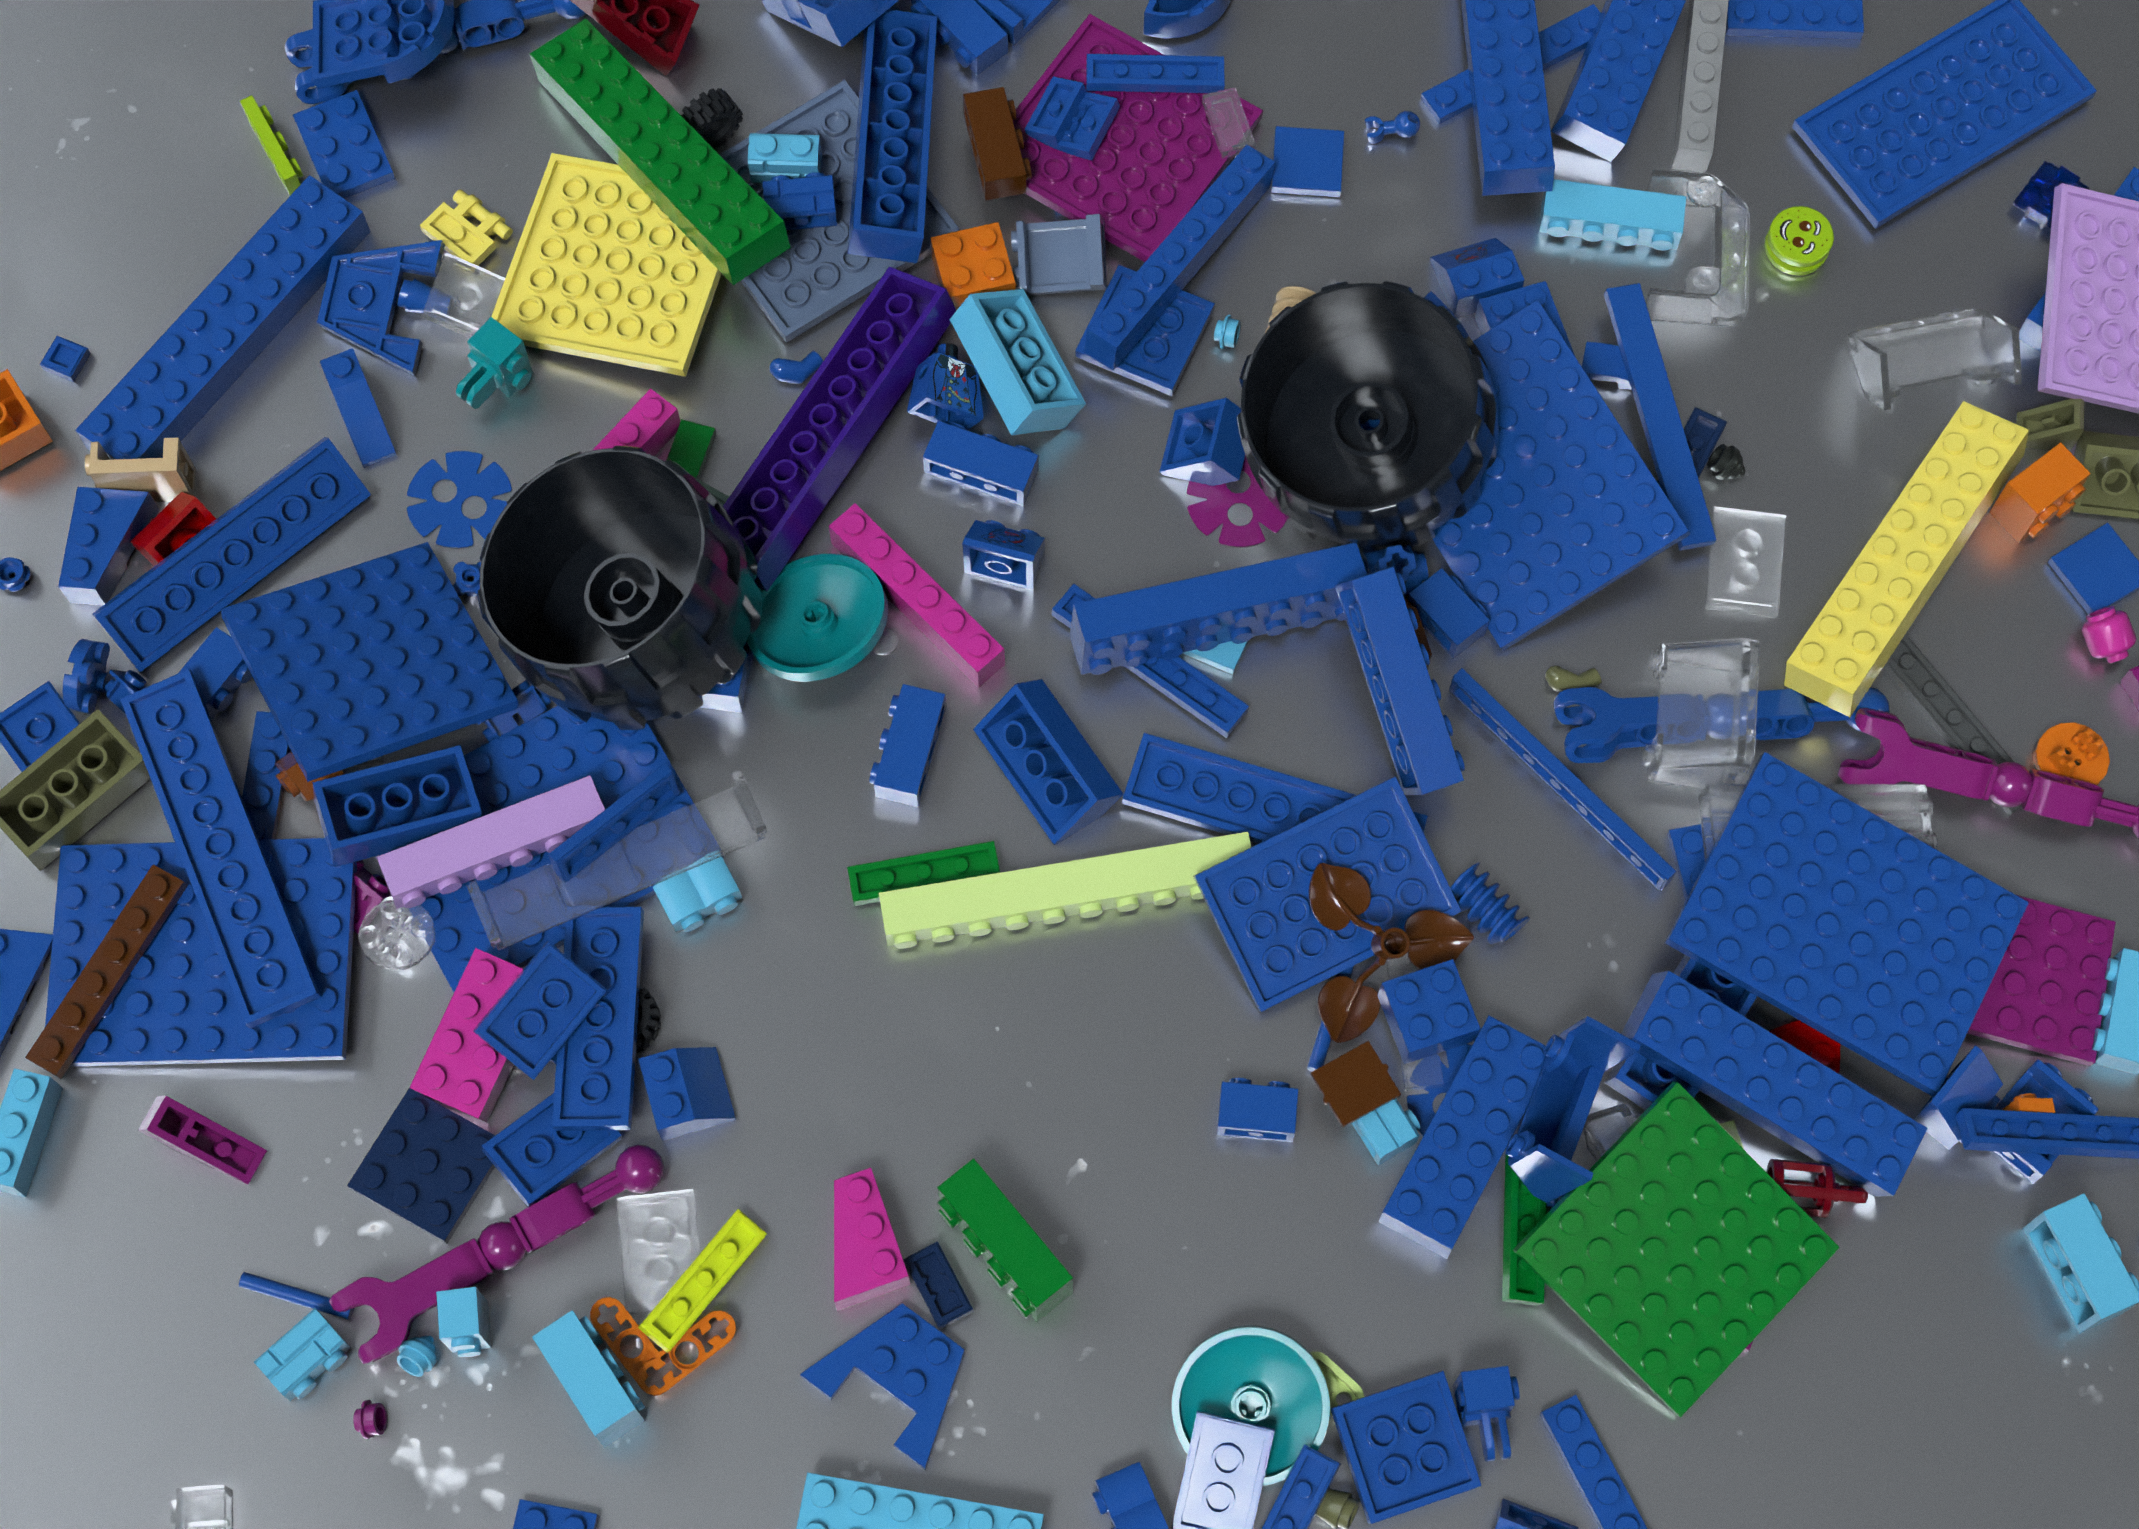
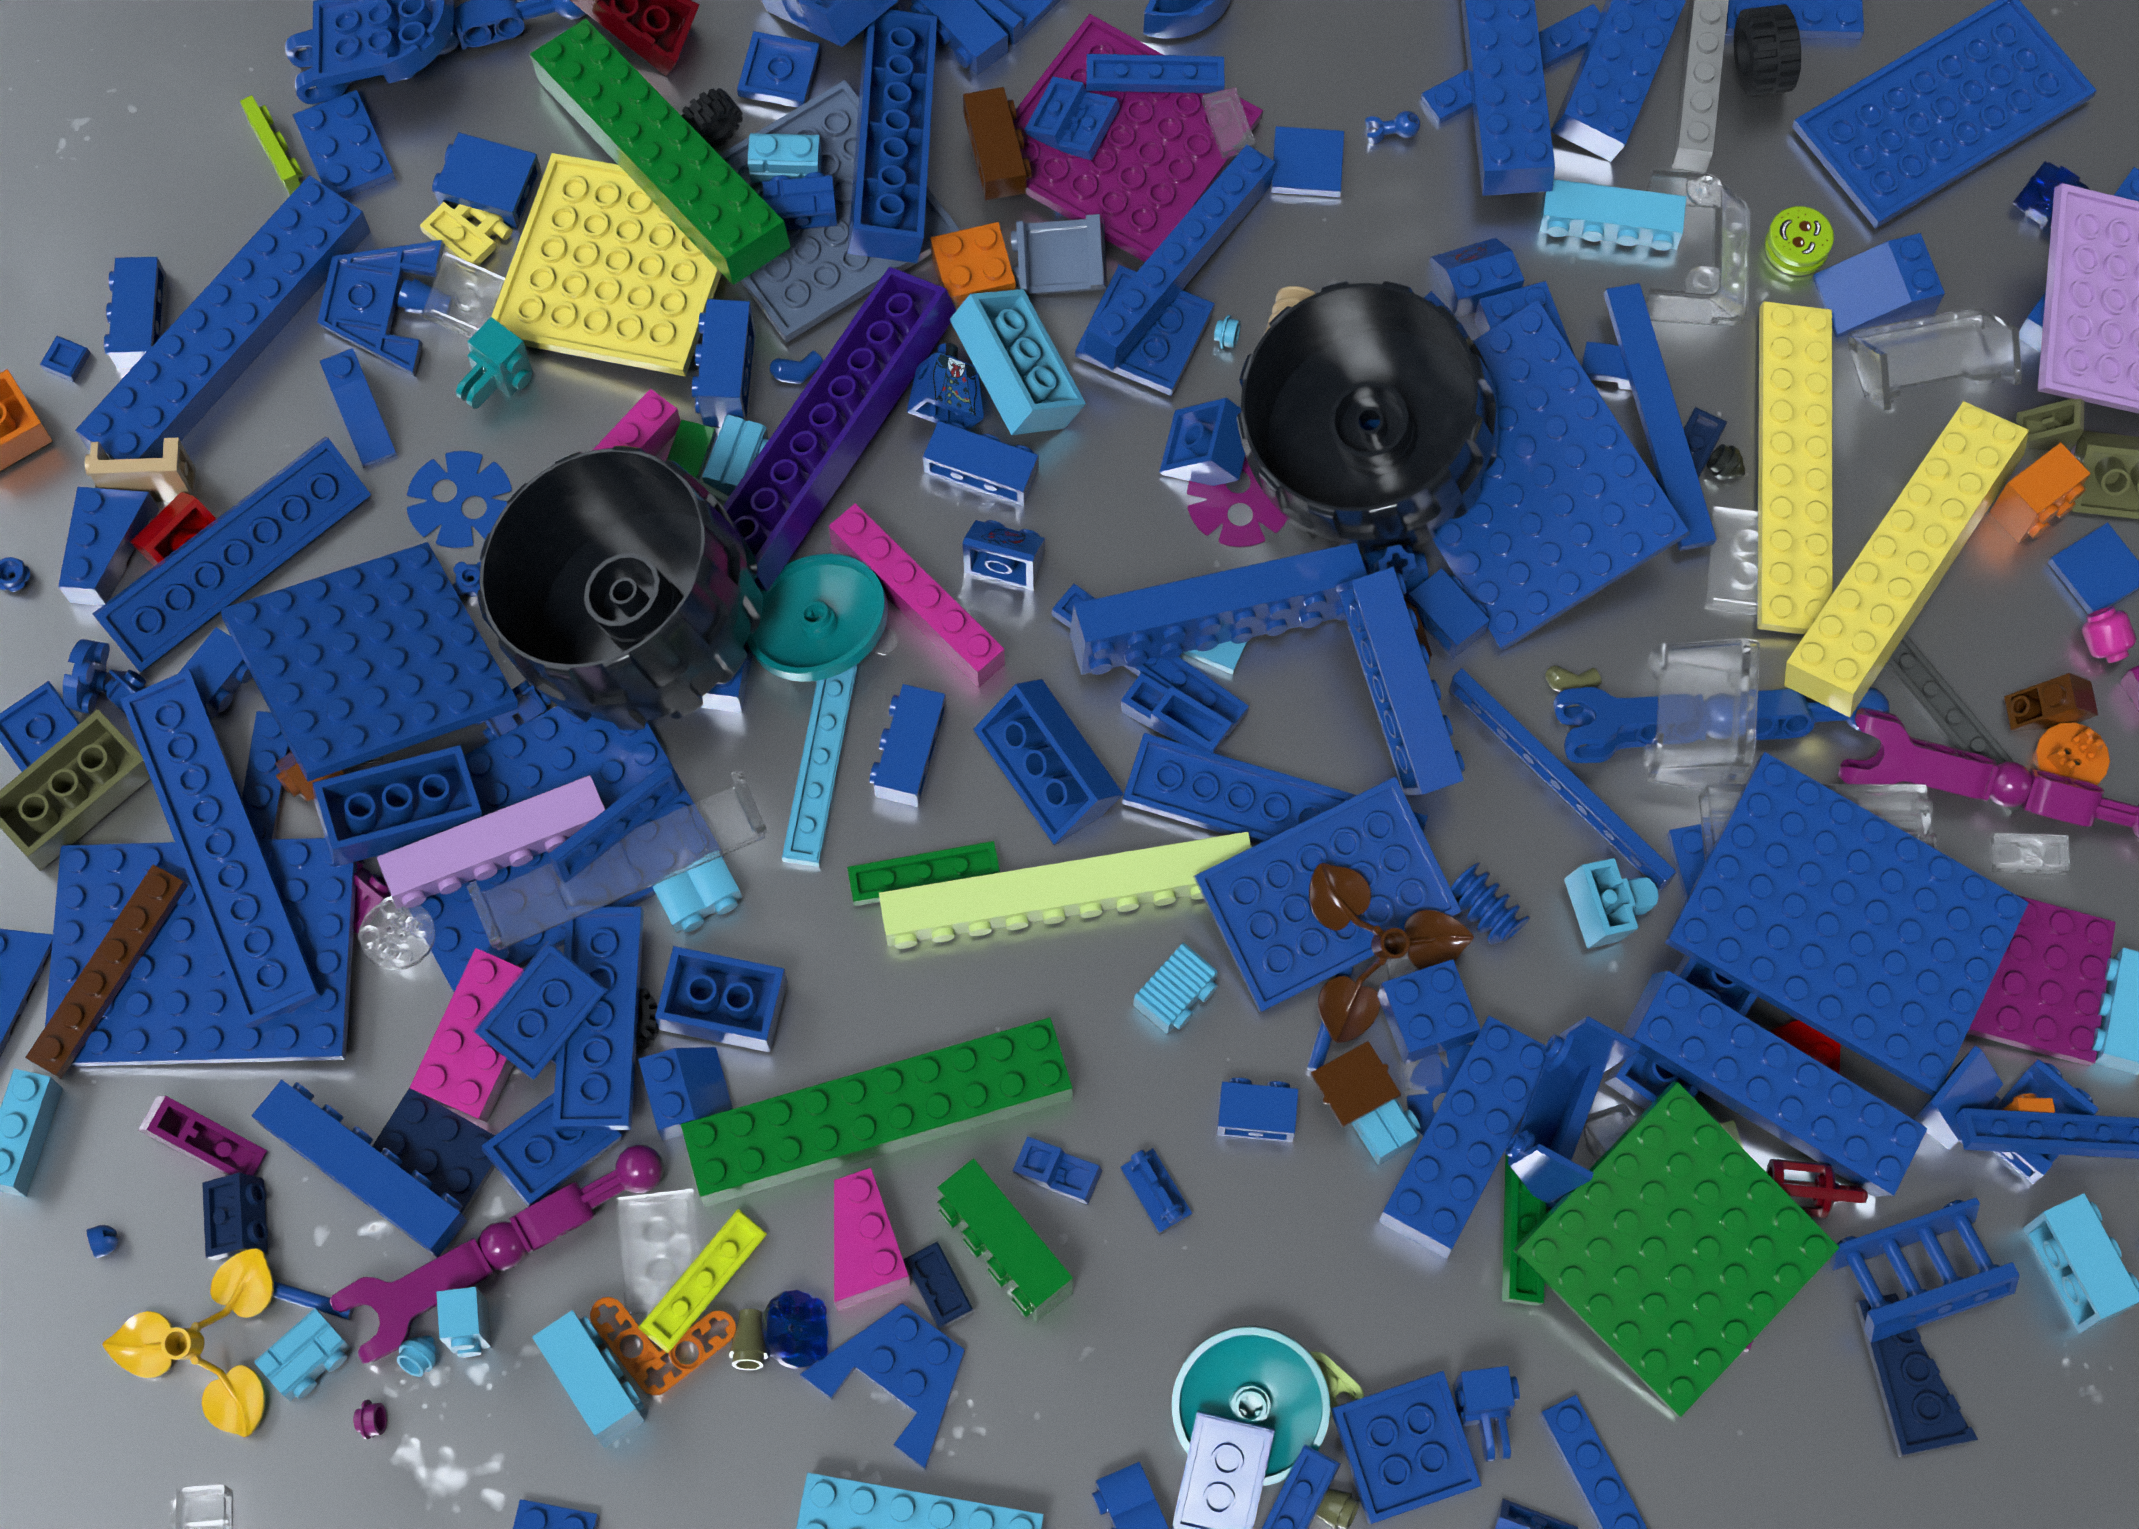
(102, 1240): none -> blue hinge
(135, 309): none -> blue brick
(150, 1344): none -> yellow plant
(234, 1215): none -> dark blue bracket
(359, 1167): none -> blue brick
(488, 177): none -> blue panel
(721, 999): none -> blue brick
(724, 361): none -> blue brick
(734, 453): none -> medium azure brick
(748, 1343): none -> olive cone
(778, 69): none -> blue plate
(795, 1311): none -> clear blue plate
(819, 769): none -> medium azure tile
(877, 1112): none -> green brick
(1057, 1171): none -> blue slope
(1155, 1189): none -> blue hinge
(1174, 714): none -> blue slope
(1176, 988): none -> medium azure brick
(1608, 903): none -> medium azure brick
(1767, 50): none -> black tyre
(1794, 466): none -> light yellow plate
(1881, 286): none -> slope
(1913, 1393): none -> dark blue wing
(1922, 1305): none -> blue fence
(2030, 853): none -> clear plate
(2050, 703): none -> reddish brown slope

